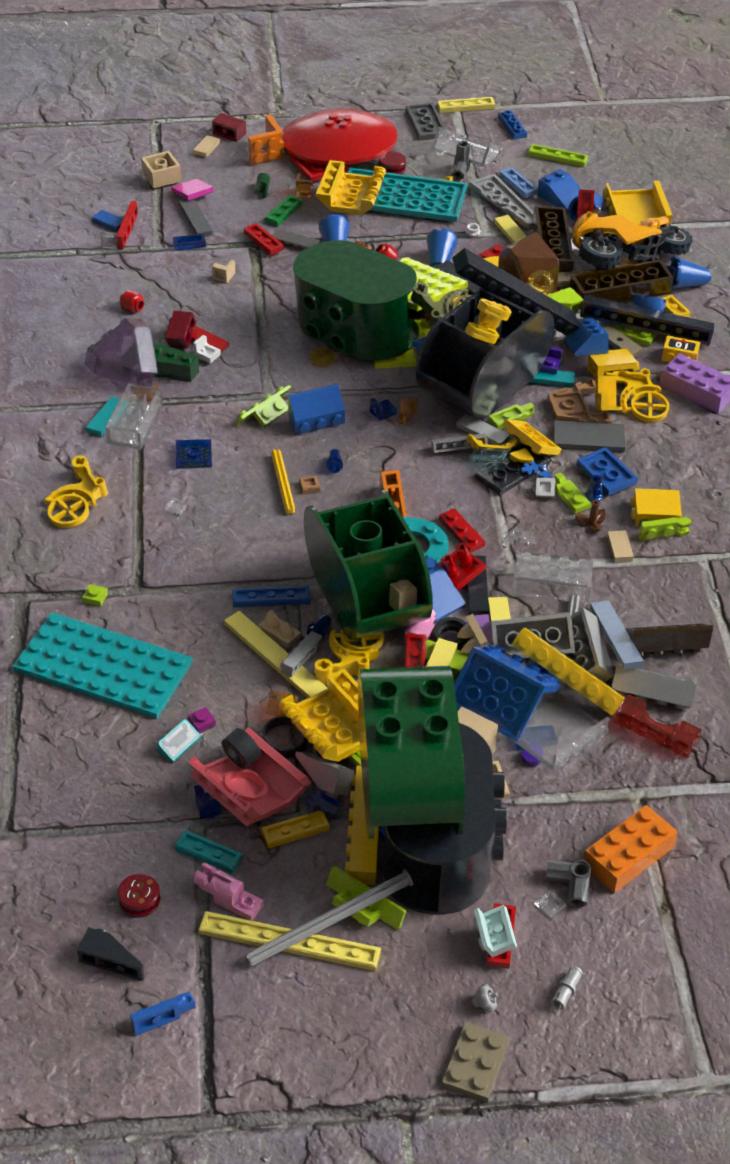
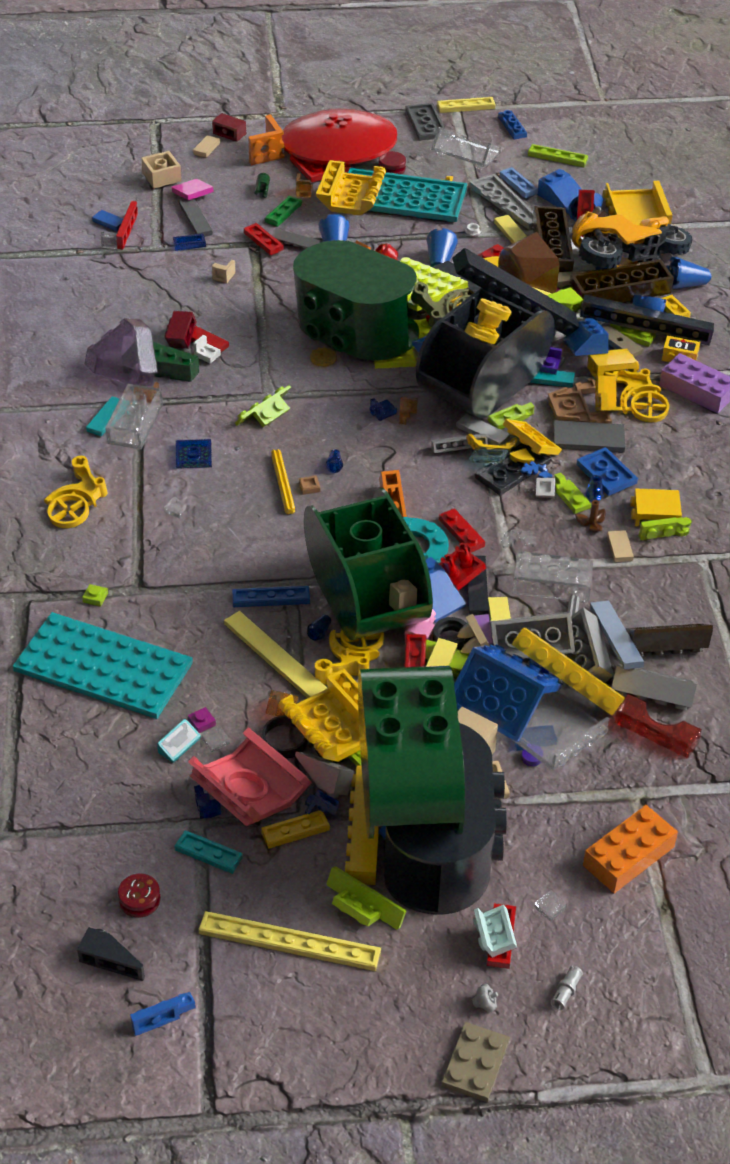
(131, 301): red head -> none
(228, 892): bright pink plate -> none
(241, 748): black tyre -> none
(279, 630): tan tile -> none
(301, 654): light grey piece -> none
(316, 409): blue slope -> none
(329, 918): light grey axle -> none
(461, 160): dark grey piece -> none
(537, 276): clear yellow gear -> none
(567, 873): dark grey piece -> none

